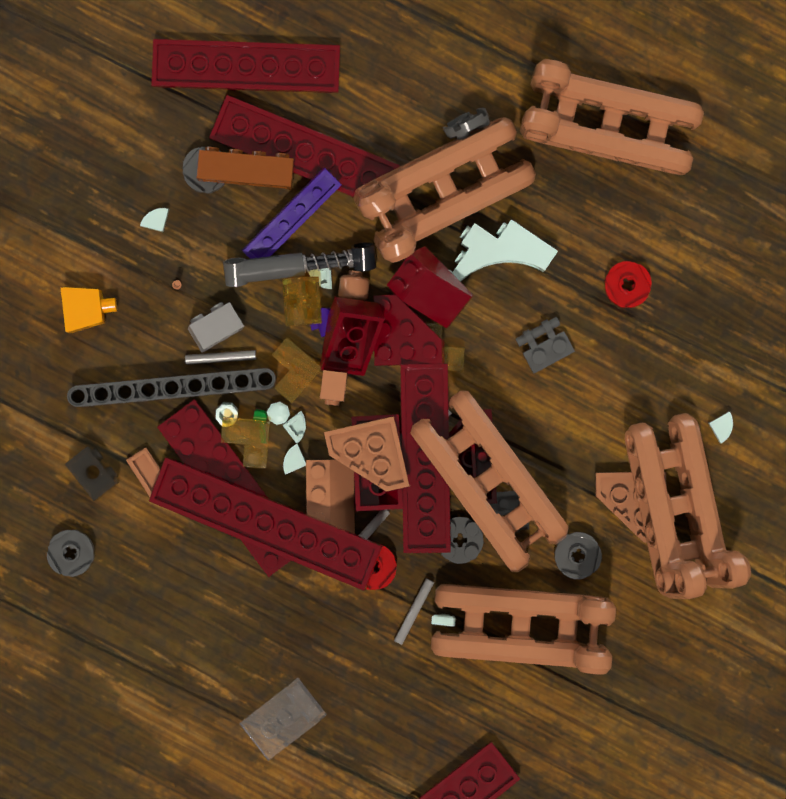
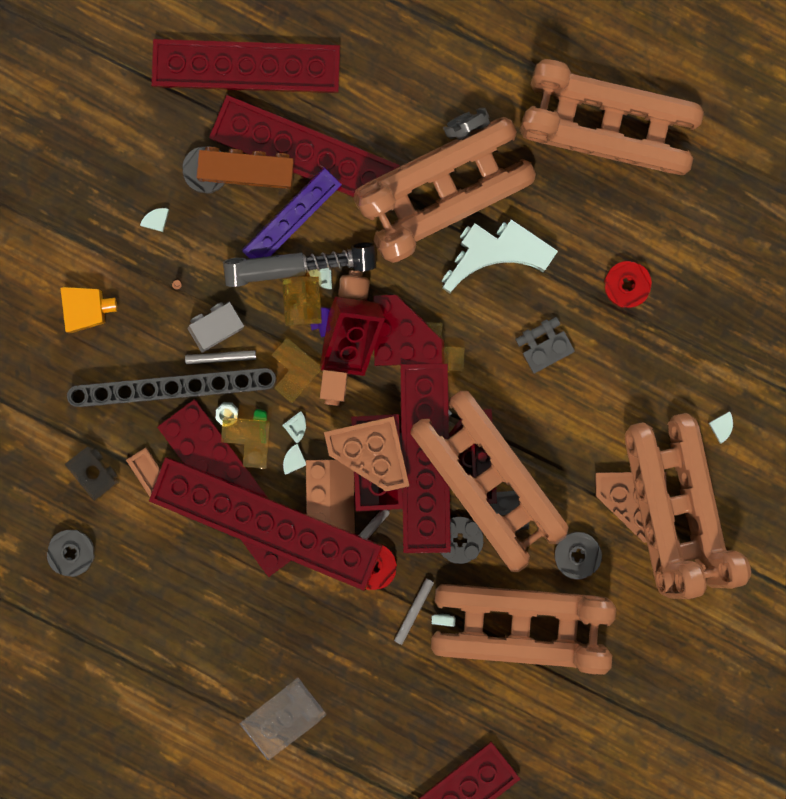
(278, 413): light aqua tile -> none
(430, 287): dark red slope -> none

